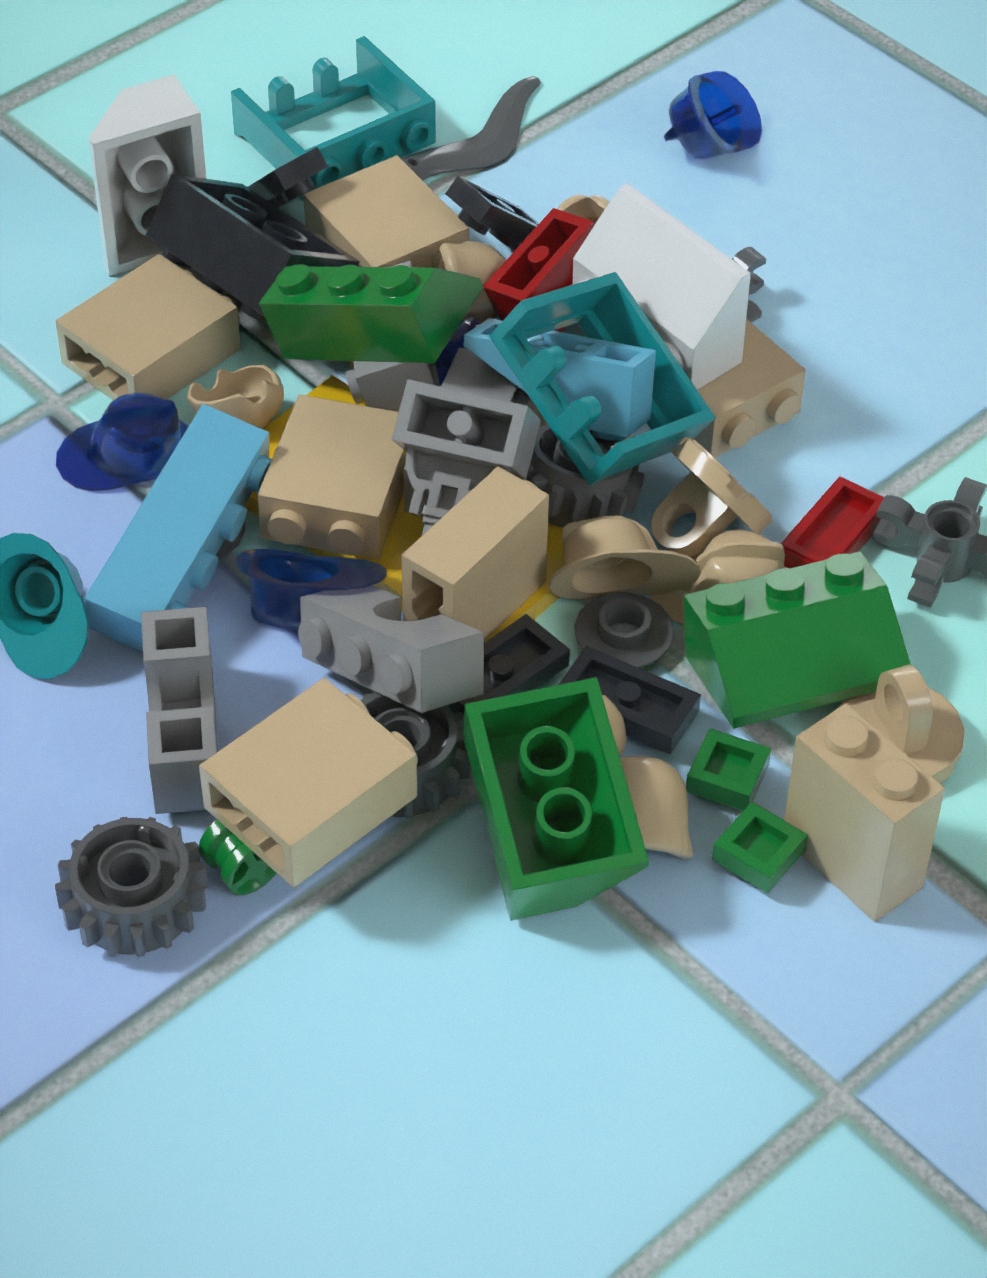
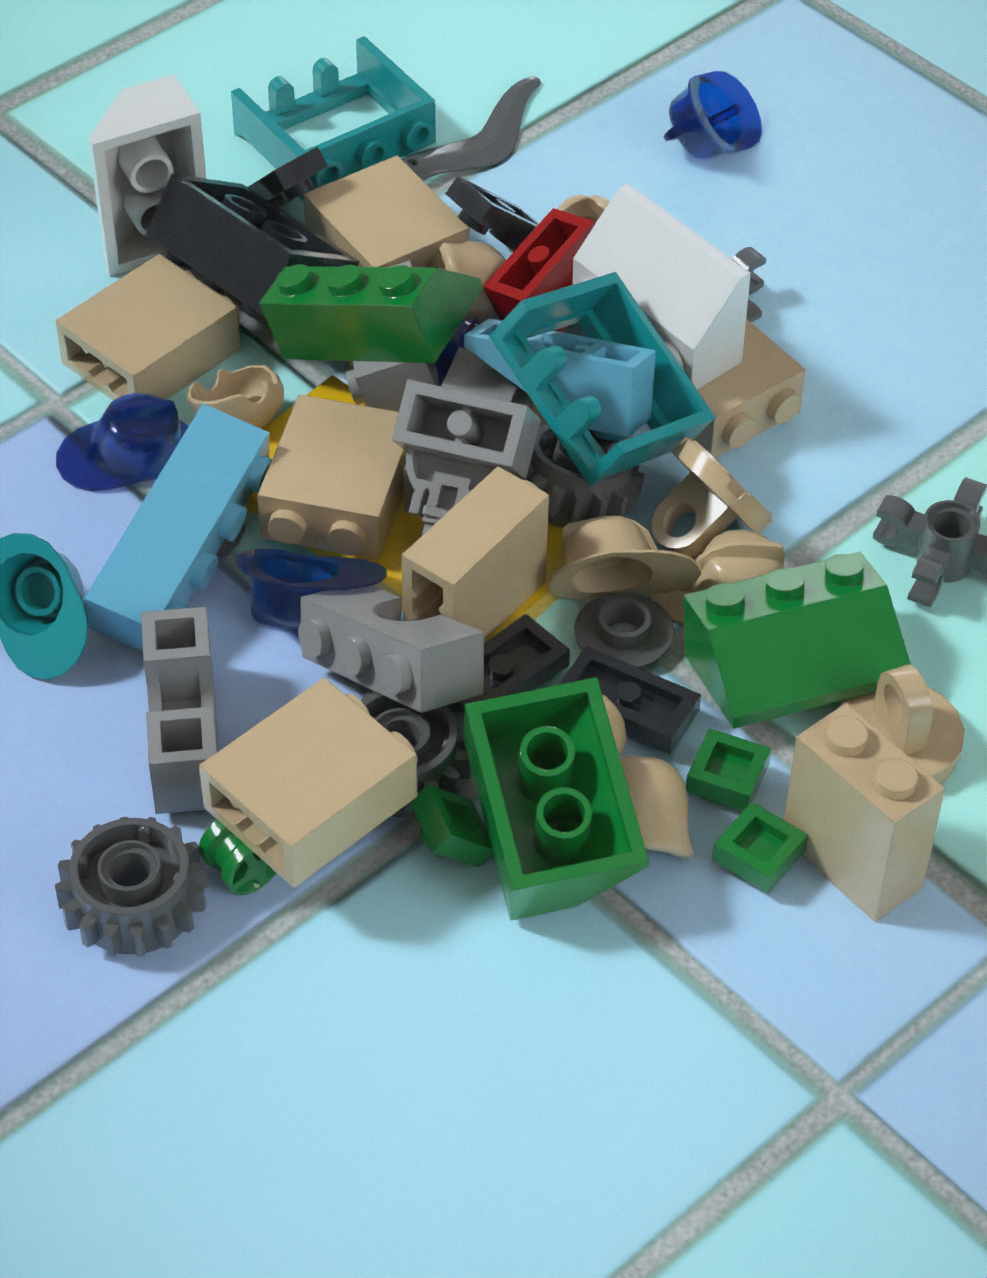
(451, 826): none -> green plate
(835, 524): red tile -> none

